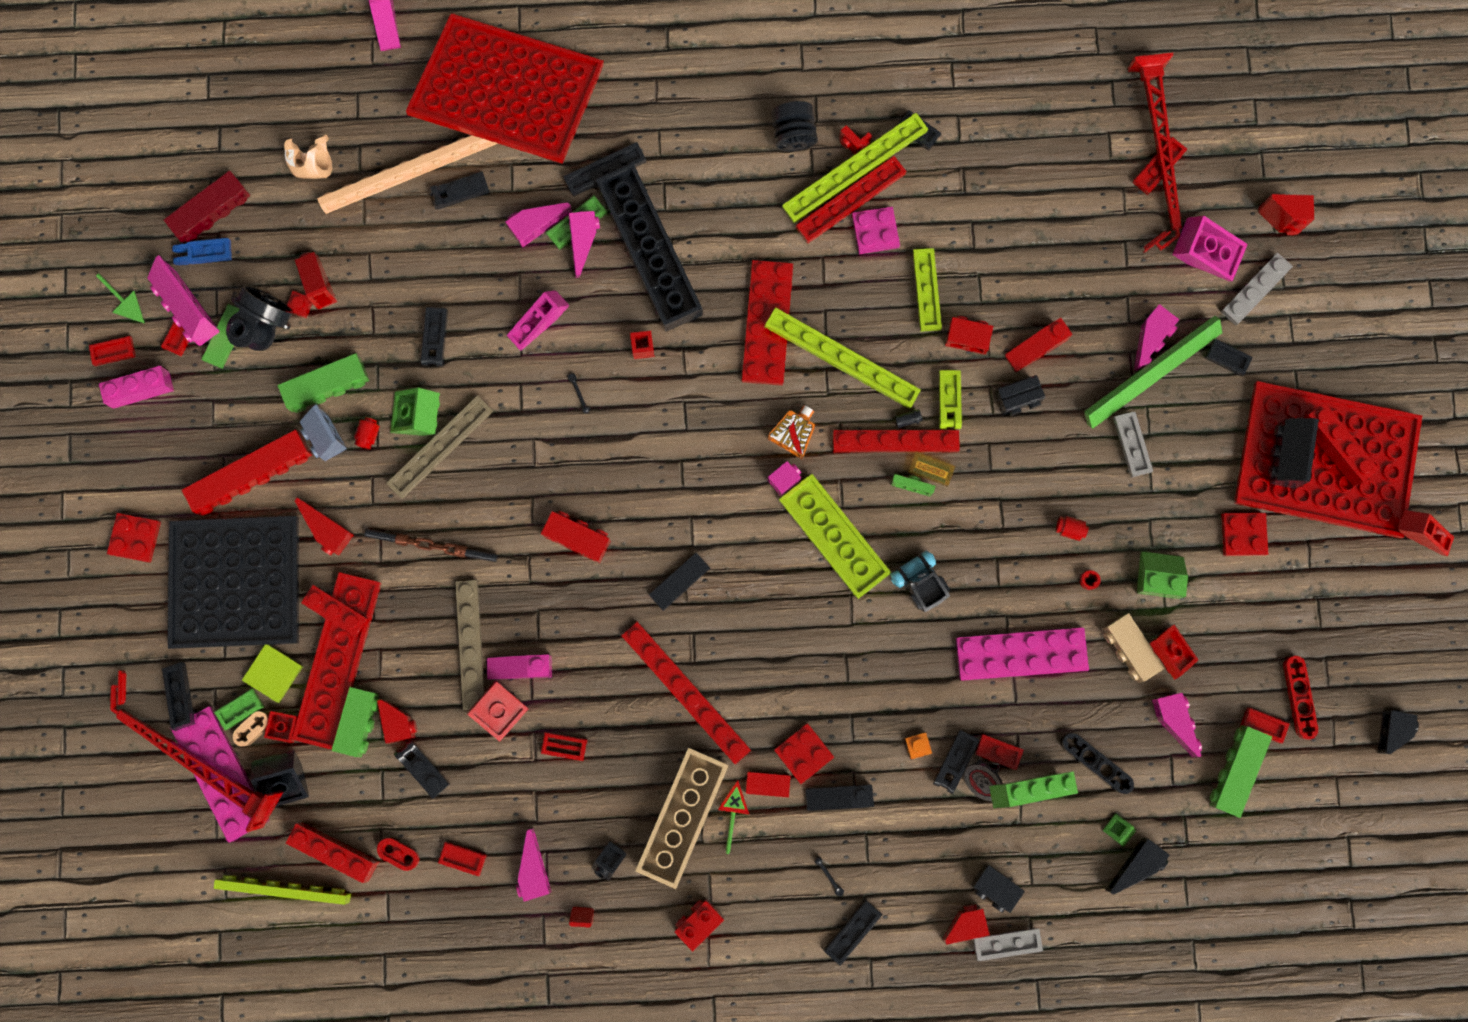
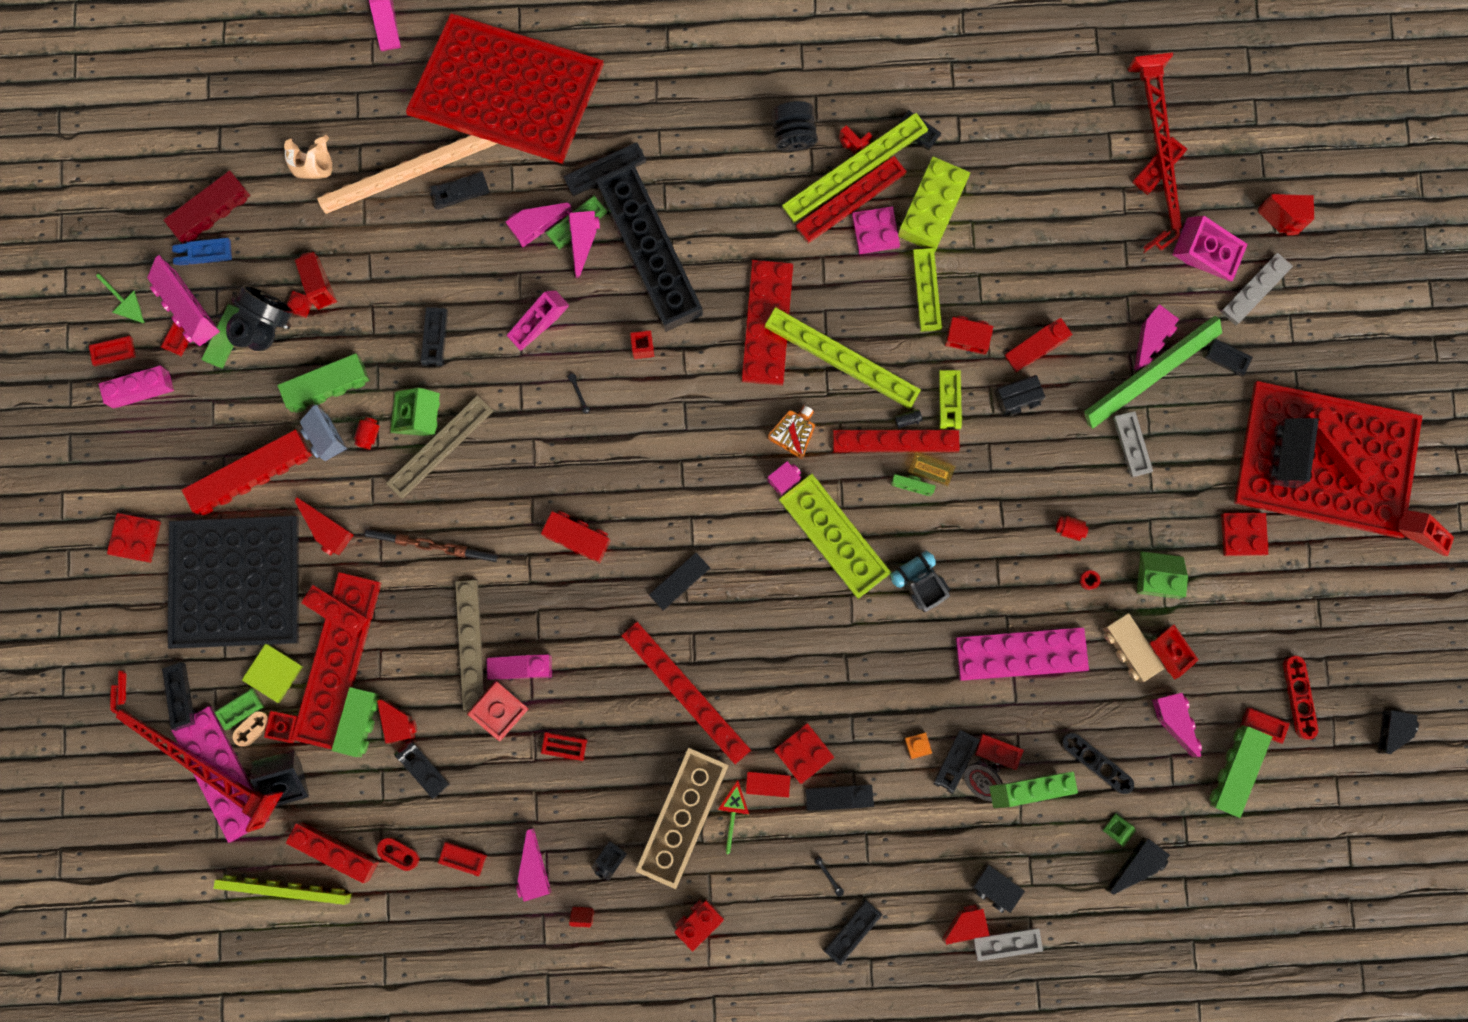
(933, 204): none -> lime brick

